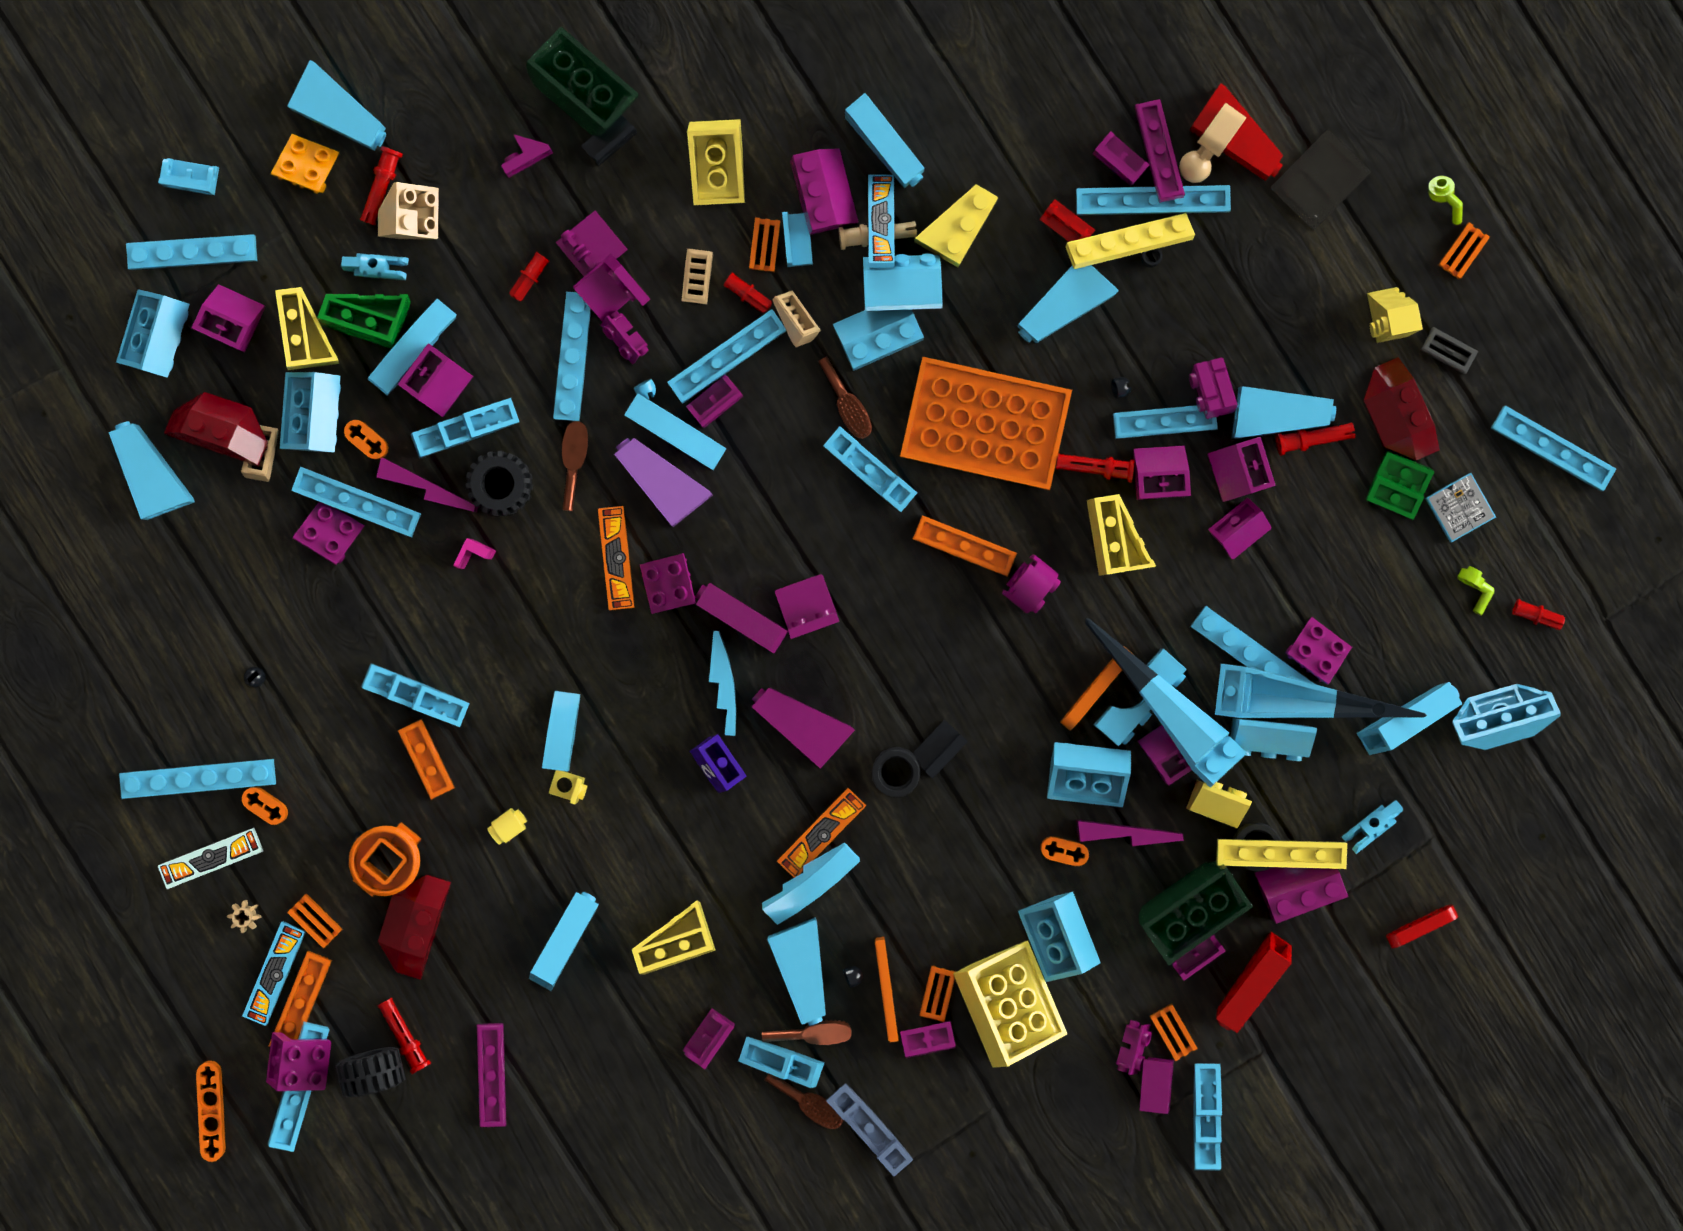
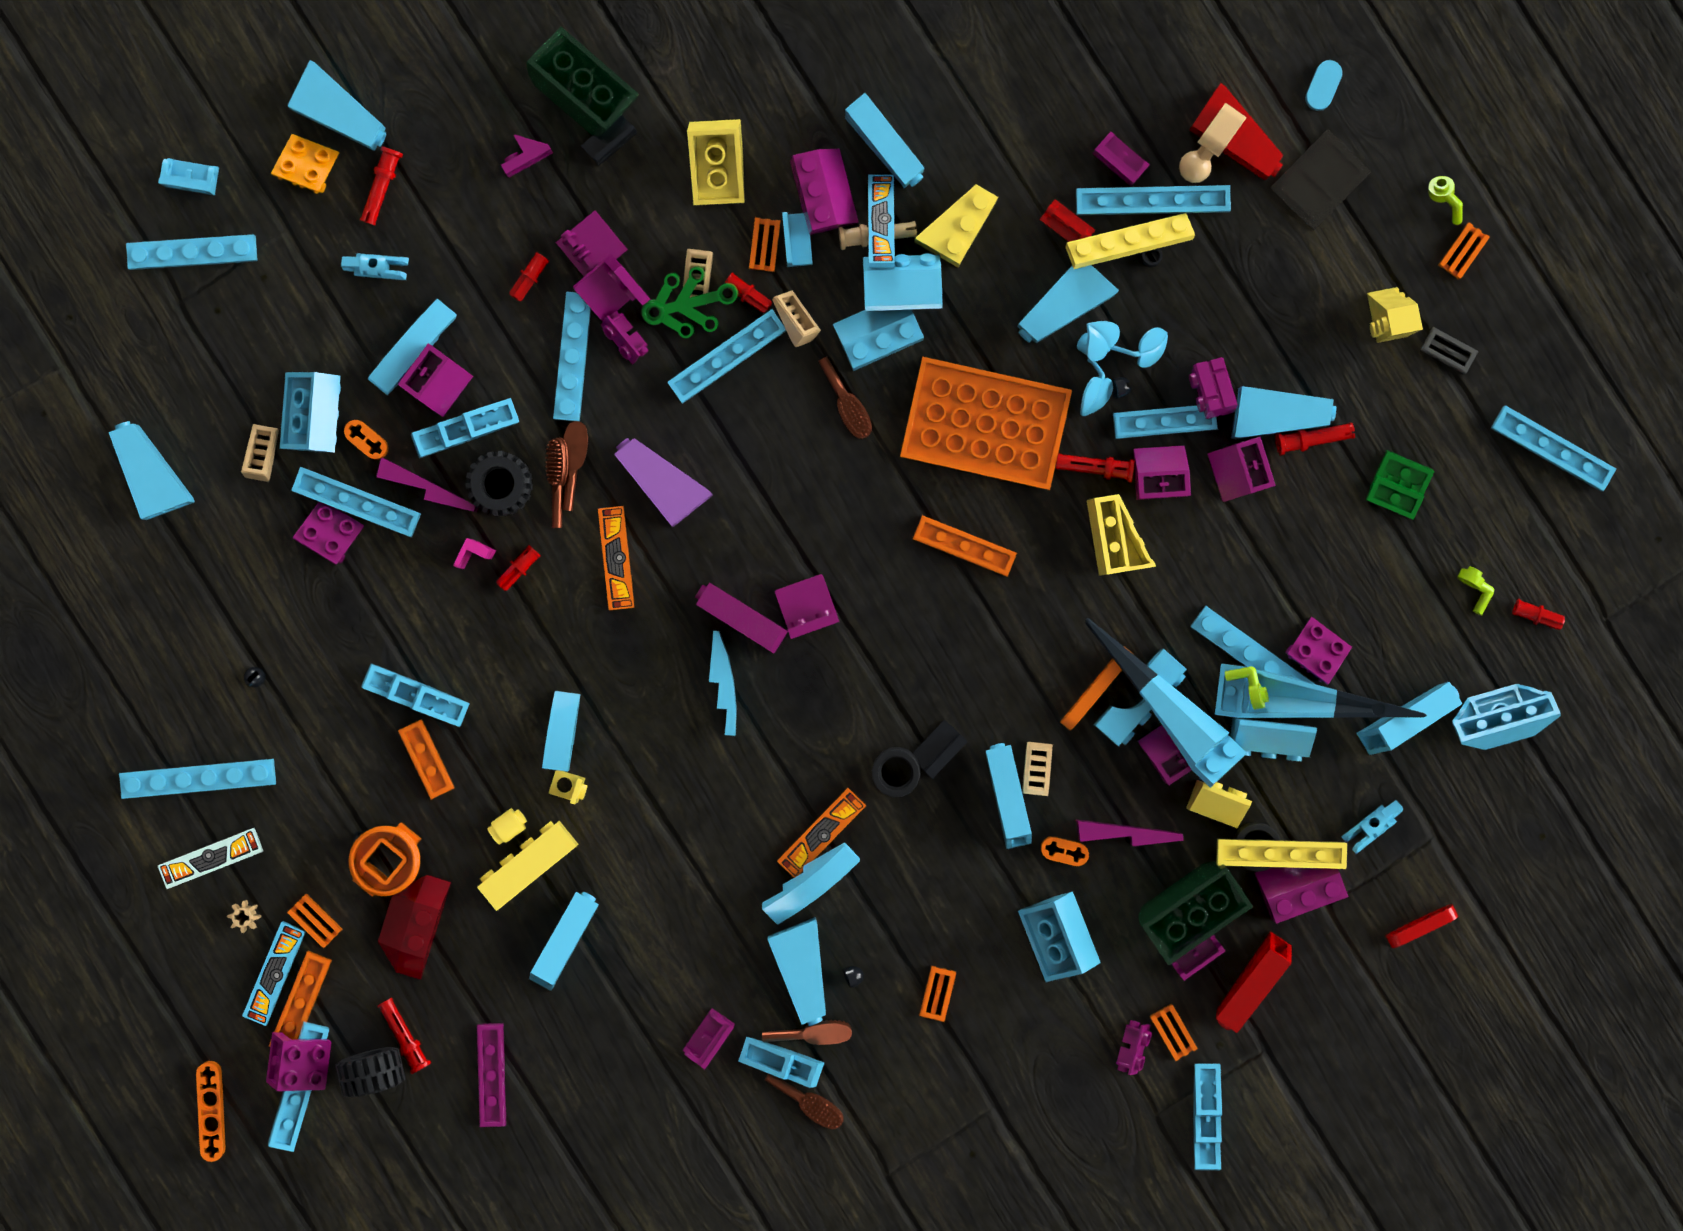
(153, 333): medium azure slope -> none
(220, 427): dark red wedge -> none
(229, 317): magenta slope -> none
(268, 800): orange beam -> none
(301, 332): light yellow wedge -> none
(366, 317): green wedge -> none
(409, 212): tan slope -> none
(518, 567): none -> red axle
(527, 865): none -> light yellow brick
(557, 474): none -> copper piece
(645, 388): medium azure hinge -> none
(667, 583): magenta hinge -> none
(675, 431): medium azure slope -> none
(675, 942): light yellow wedge -> none
(685, 304): none -> green plant
(714, 401): magenta hinge -> none
(718, 763): dark purple brick -> none
(805, 727): magenta slope -> none
(870, 469): medium azure slope -> none
(870, 1129): sand blue slope -> none
(886, 989): orange tile -> none
(928, 1039): magenta hinge -> none
(1008, 796): none -> medium azure slope
(1010, 1004): light yellow slope -> none
(1026, 789): none -> tan slope
(1031, 585): magenta brick -> none
(1089, 774): medium azure slope -> none
(1098, 340): none -> medium azure plant
(1156, 1085): magenta hinge -> none
(1159, 151): magenta tile -> none
(1240, 528): magenta panel -> none
(1257, 694): none -> lime plate
(1323, 85): none -> medium azure tile
(1400, 411): dark red wedge -> none
(1460, 507): tile -> none

